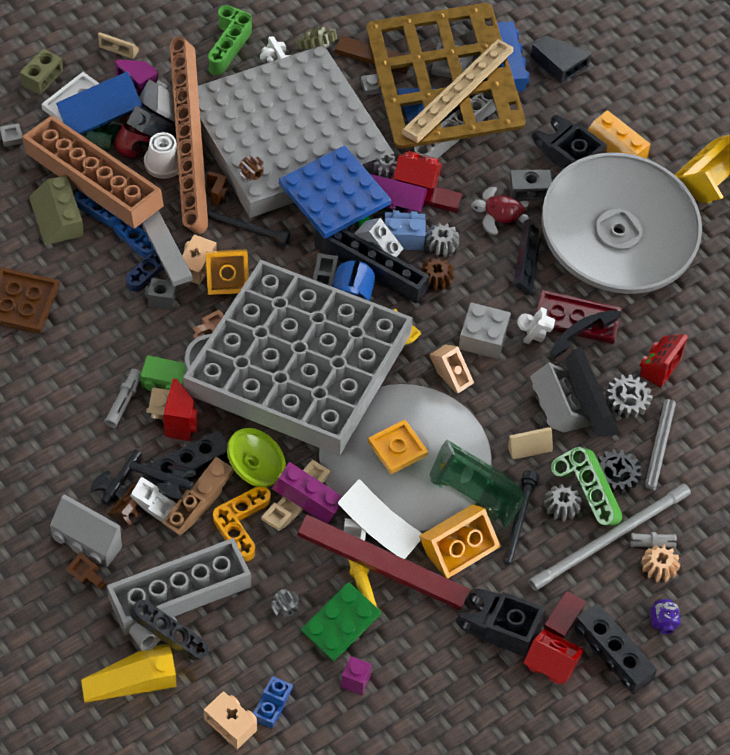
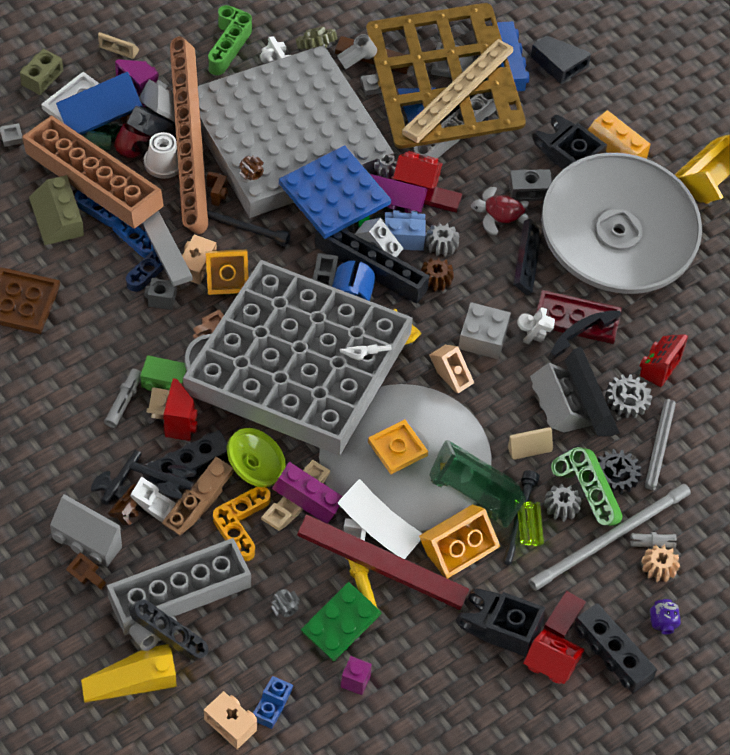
(359, 352): none -> white hand
(362, 48): none -> light grey piece
(534, 524): none -> clear neon green tile

